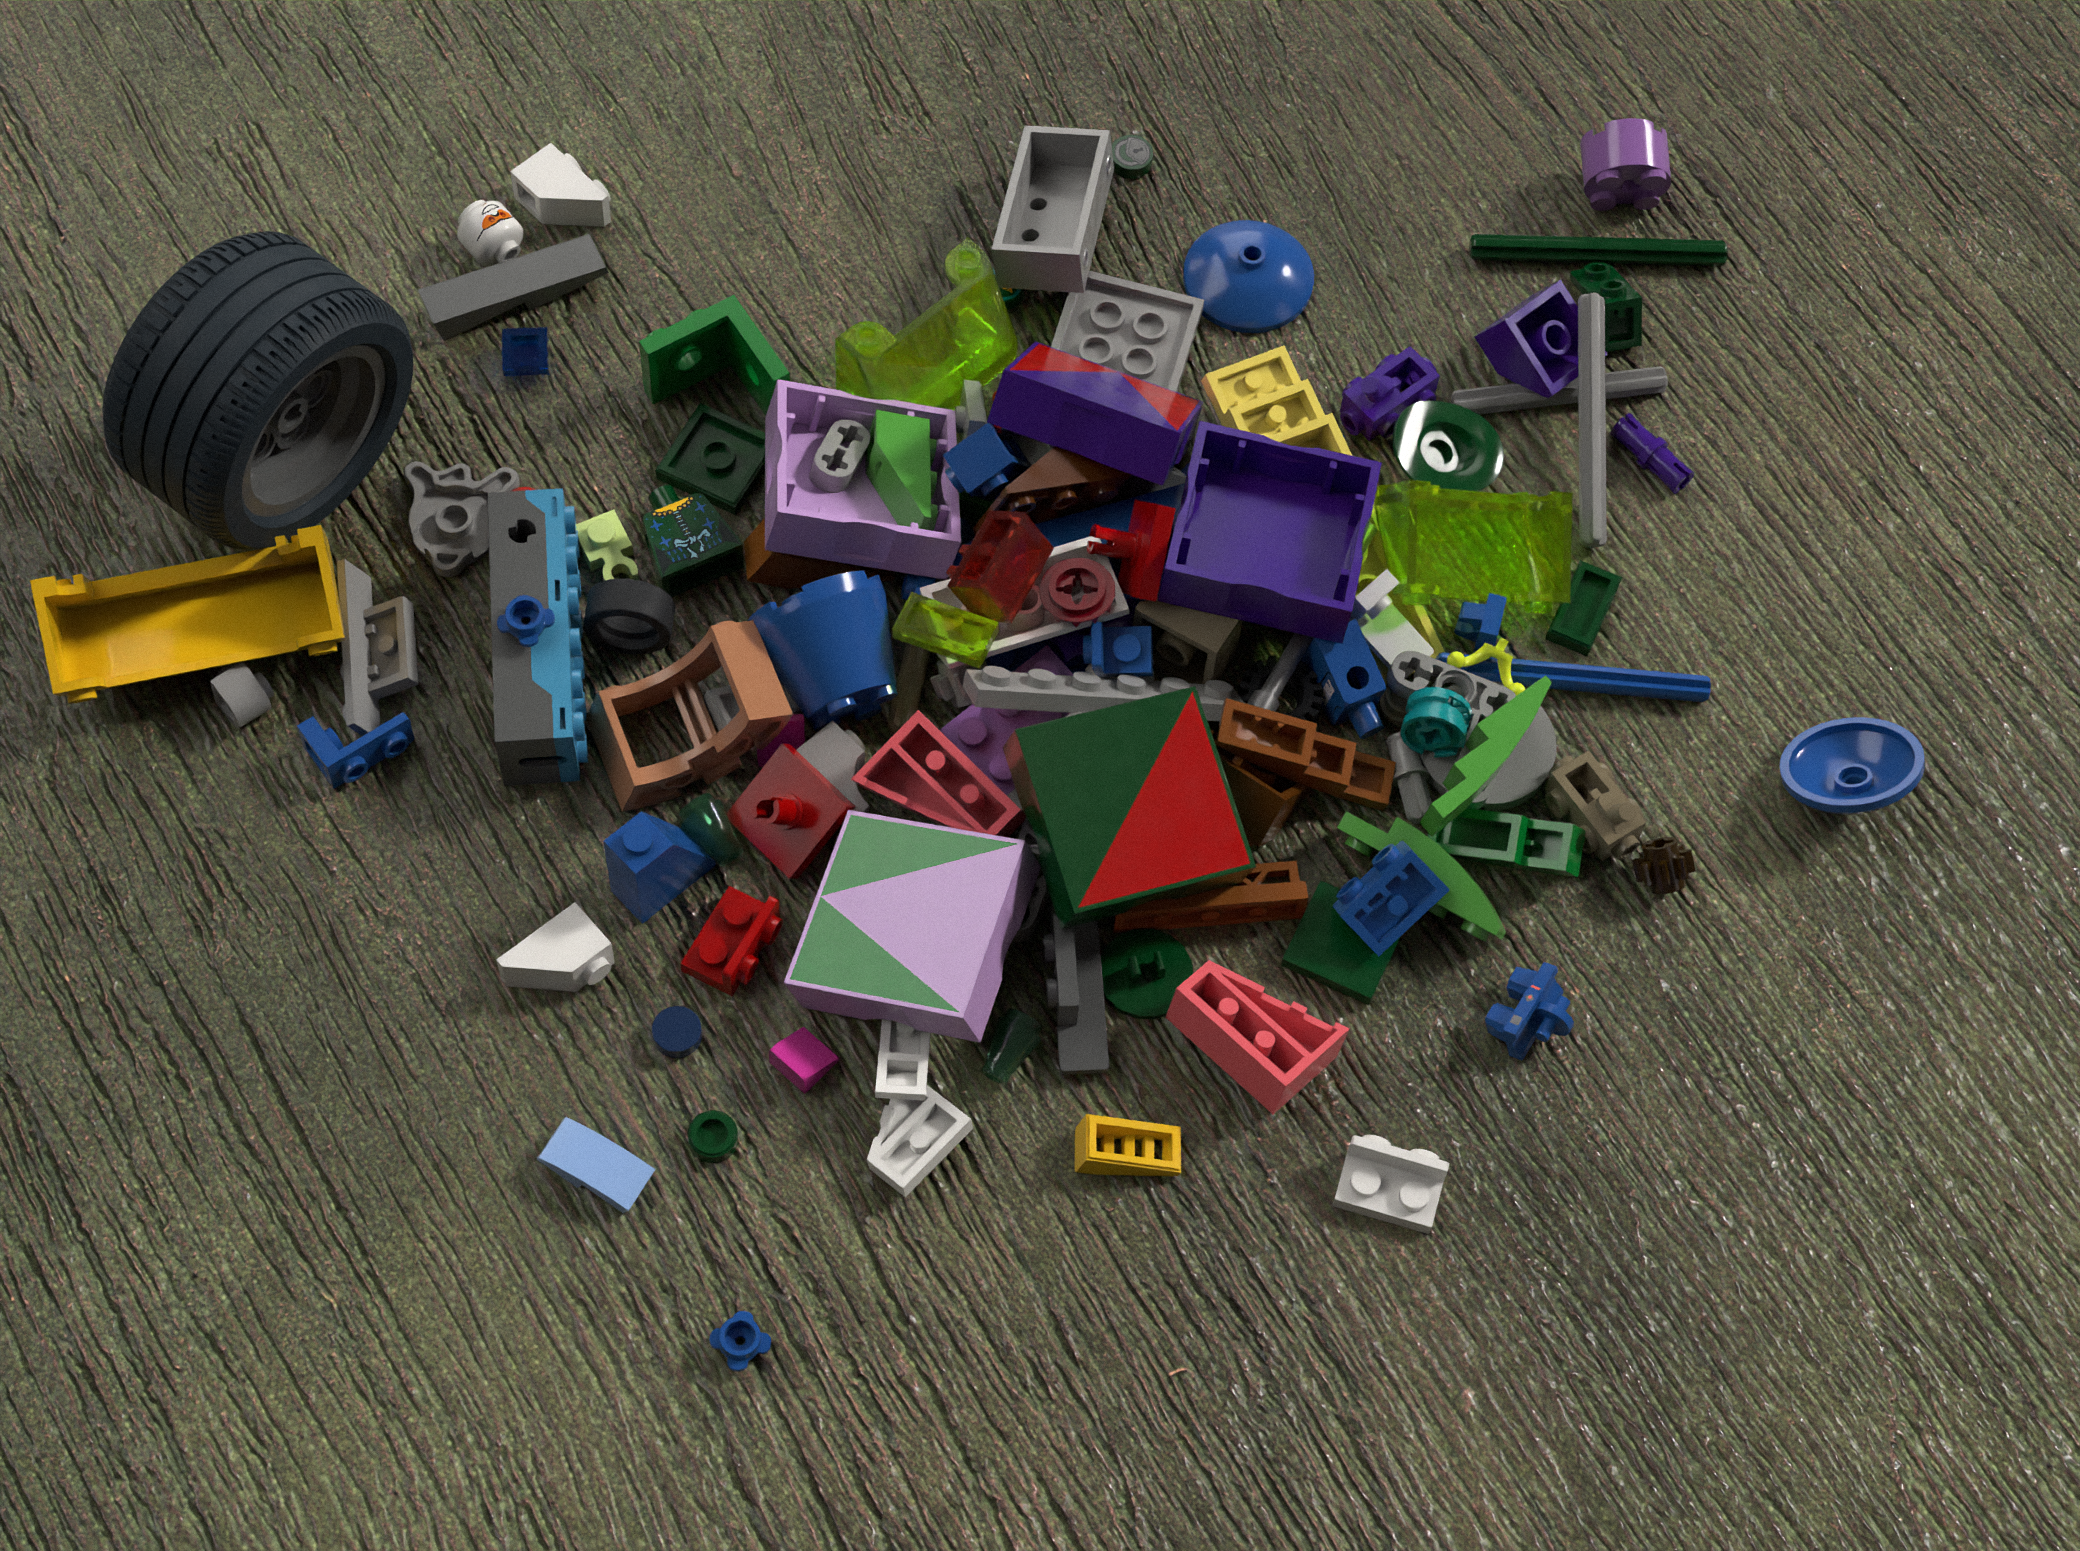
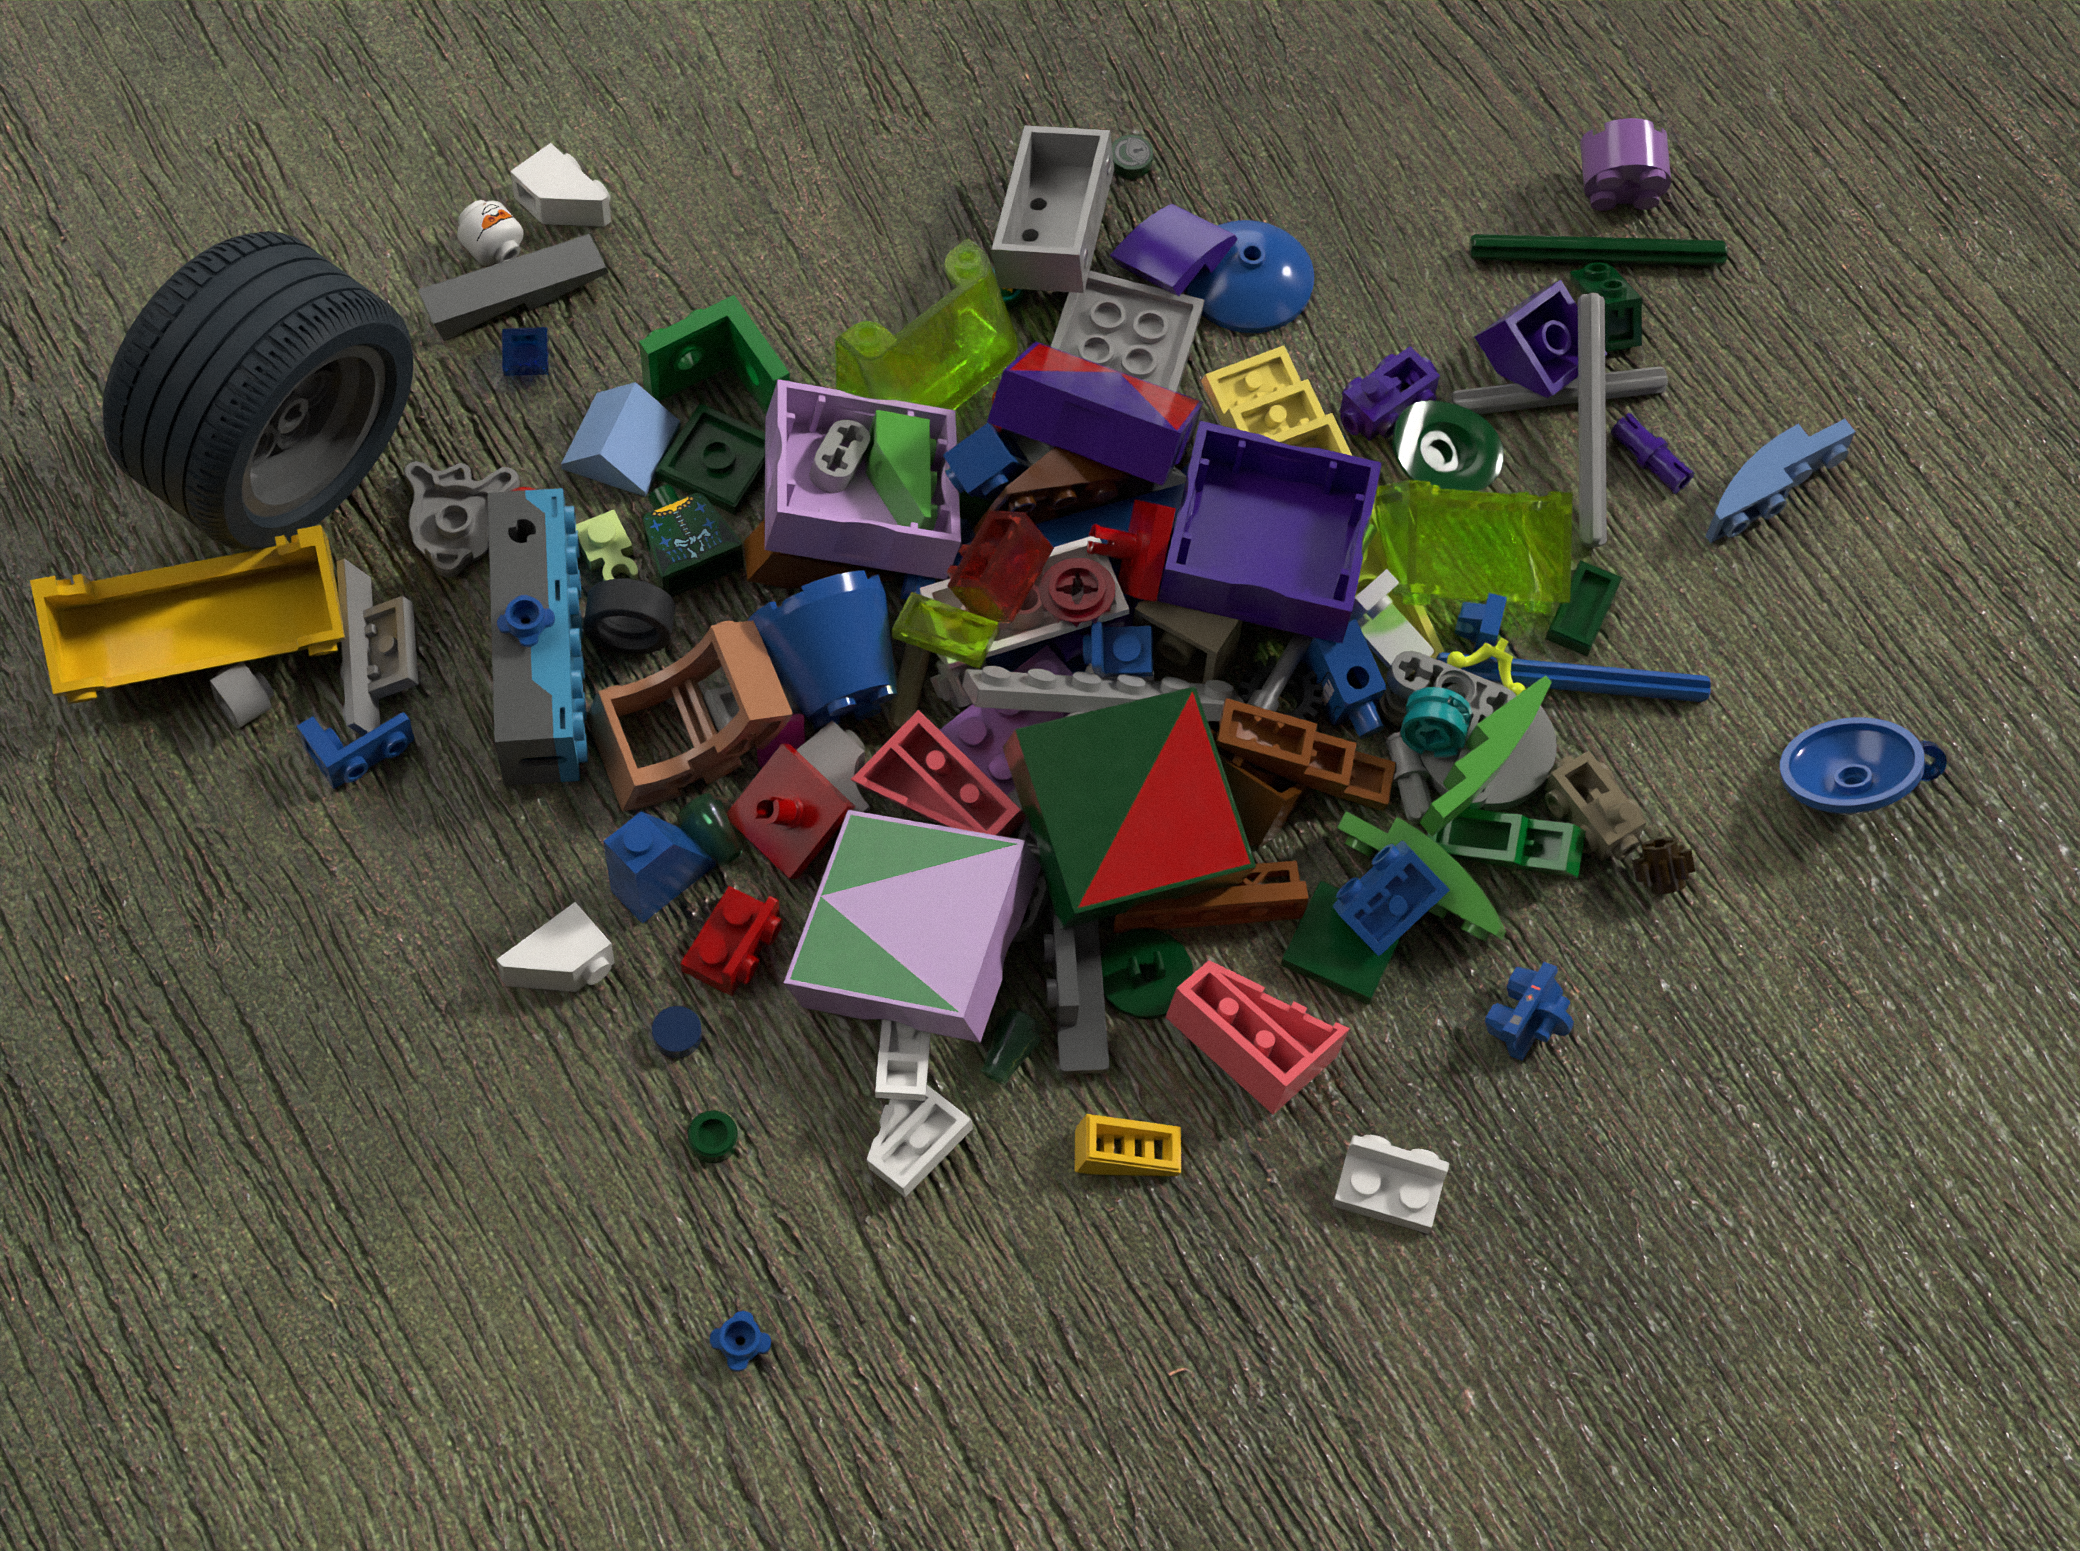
(596, 1163): light blue slope -> none
(622, 439): none -> light blue slope
(802, 1059): dark pink slope -> none
(971, 412): light grey plate -> none
(1173, 248): none -> dark purple slope
(1770, 473): none -> medium blue slope
(1939, 764): none -> clear blue hinge

